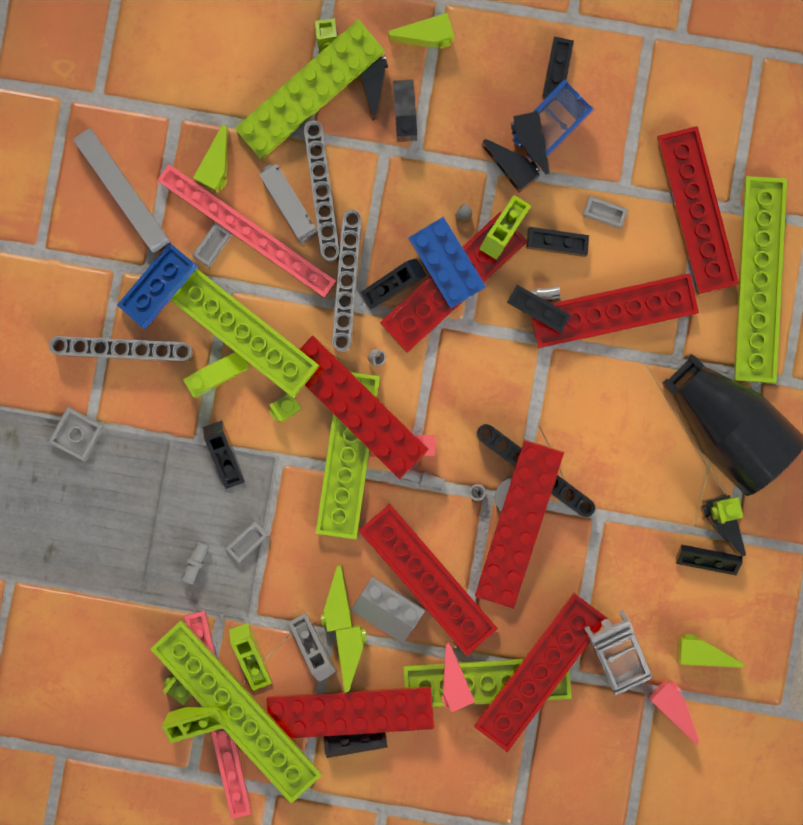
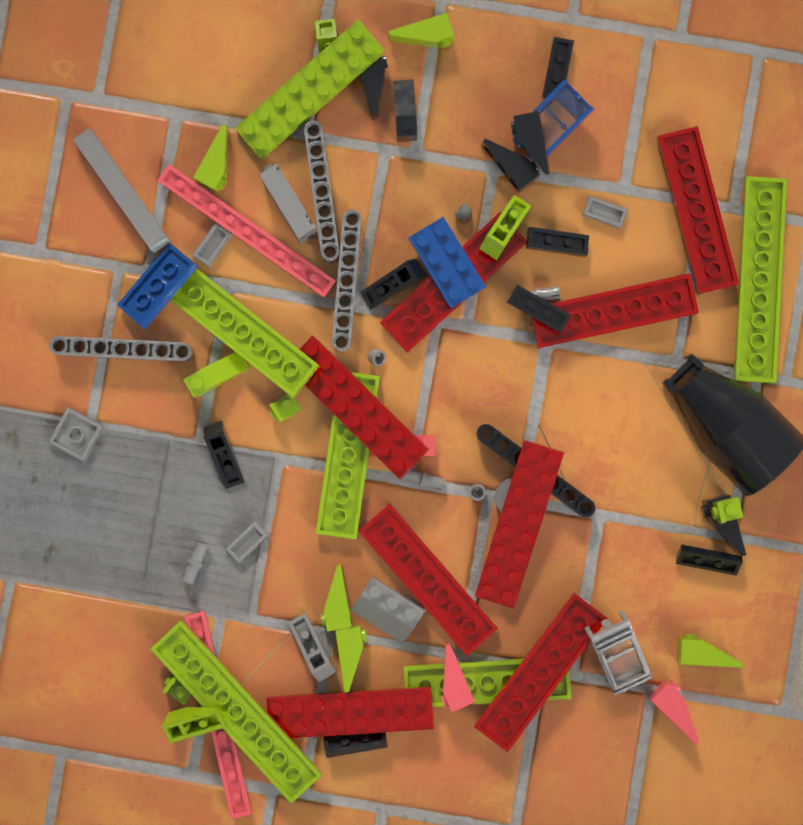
(249, 656): lime slope -> none

